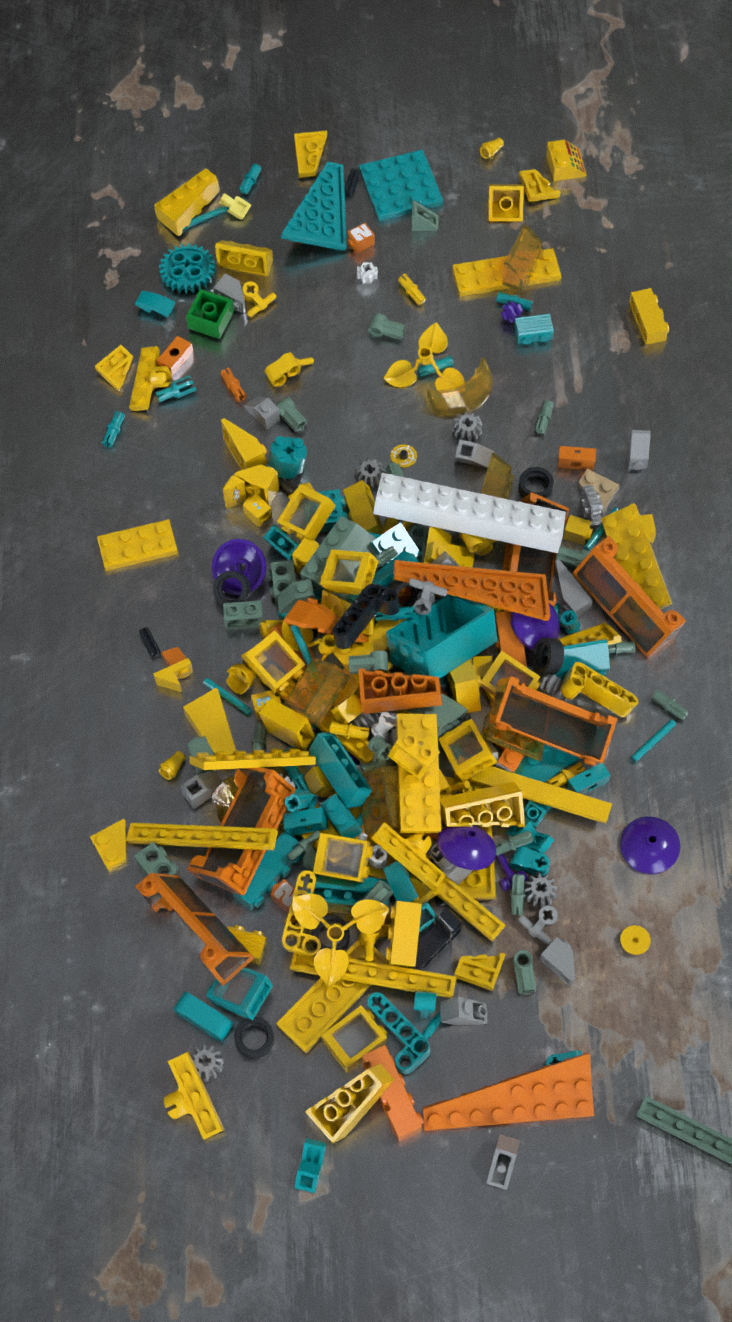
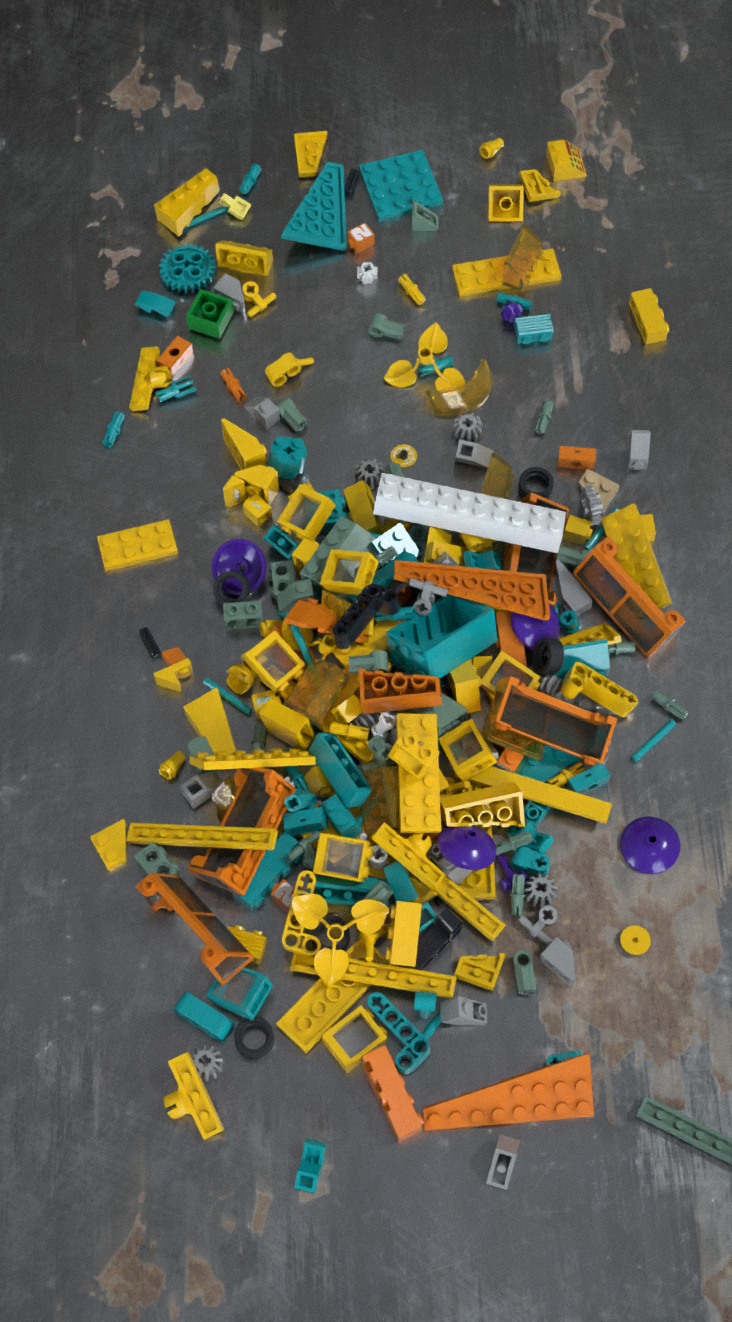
(115, 367): yellow wing -> none
(347, 1105): yellow wedge -> none
(484, 560): none -> teal slope

